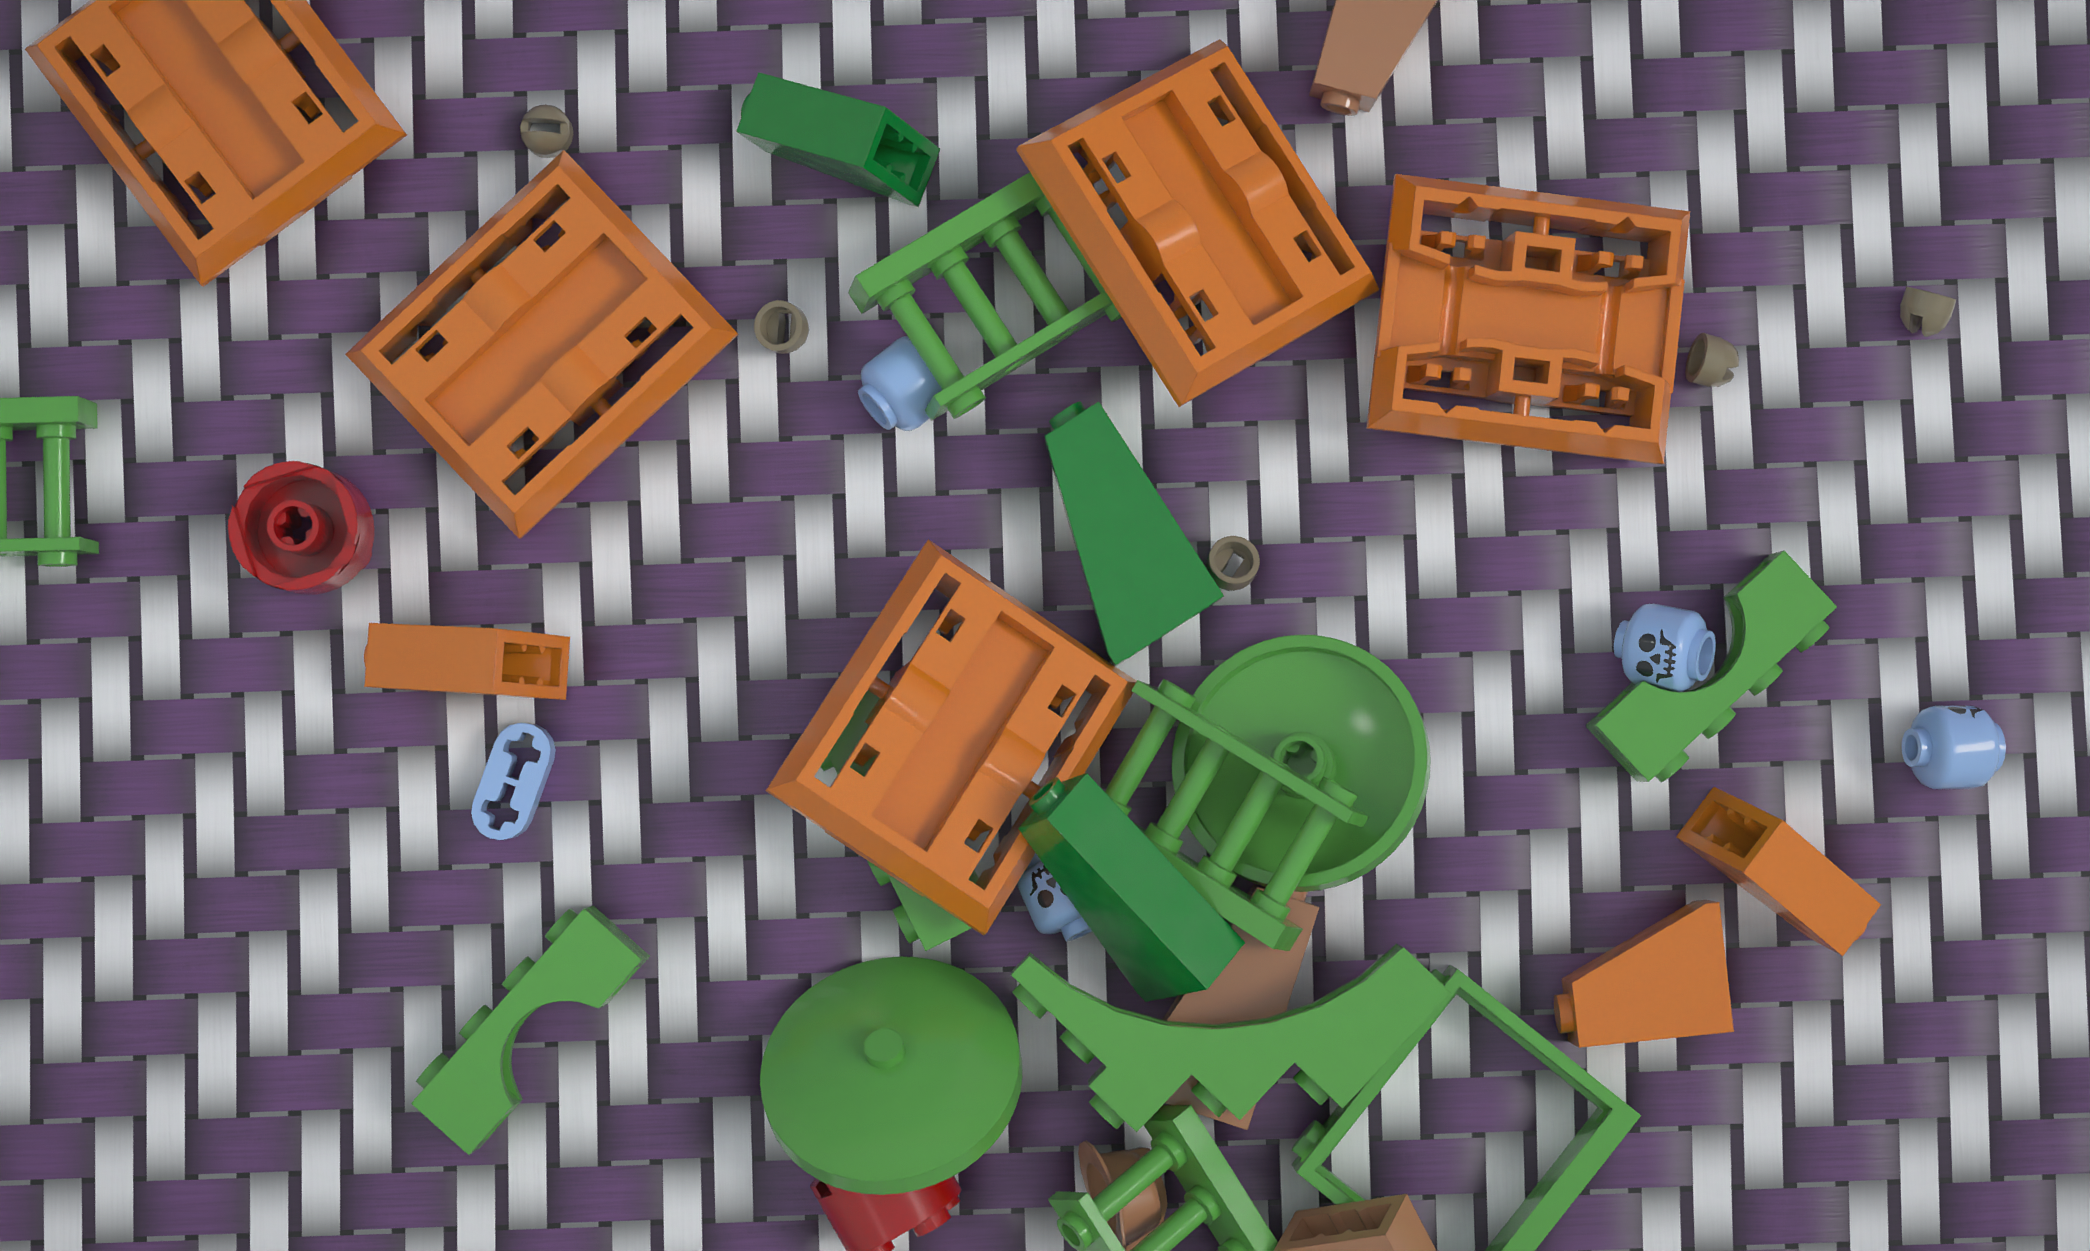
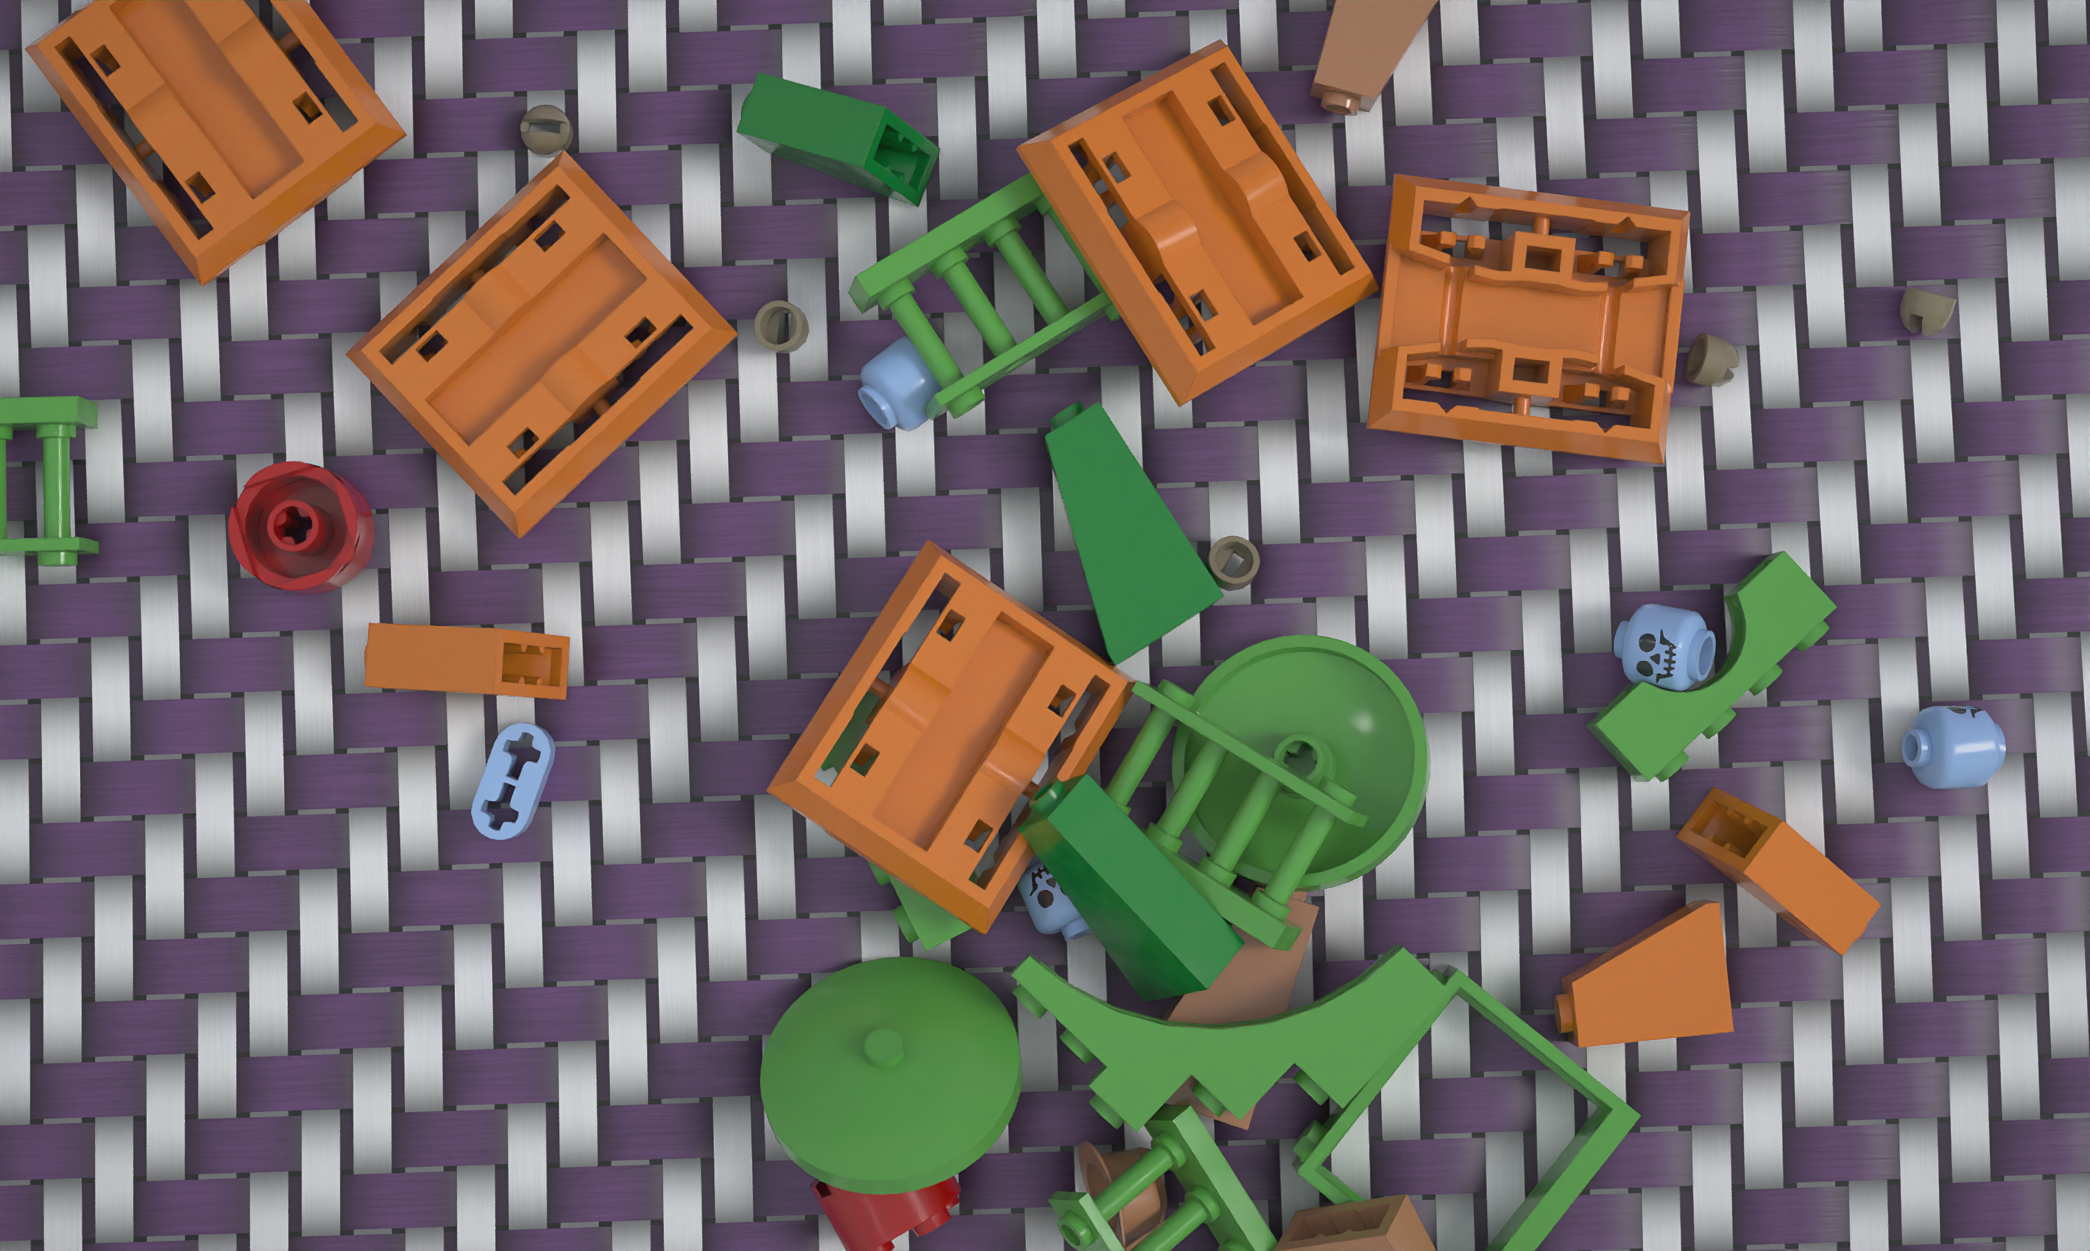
(477, 1086): bright green arch -> none

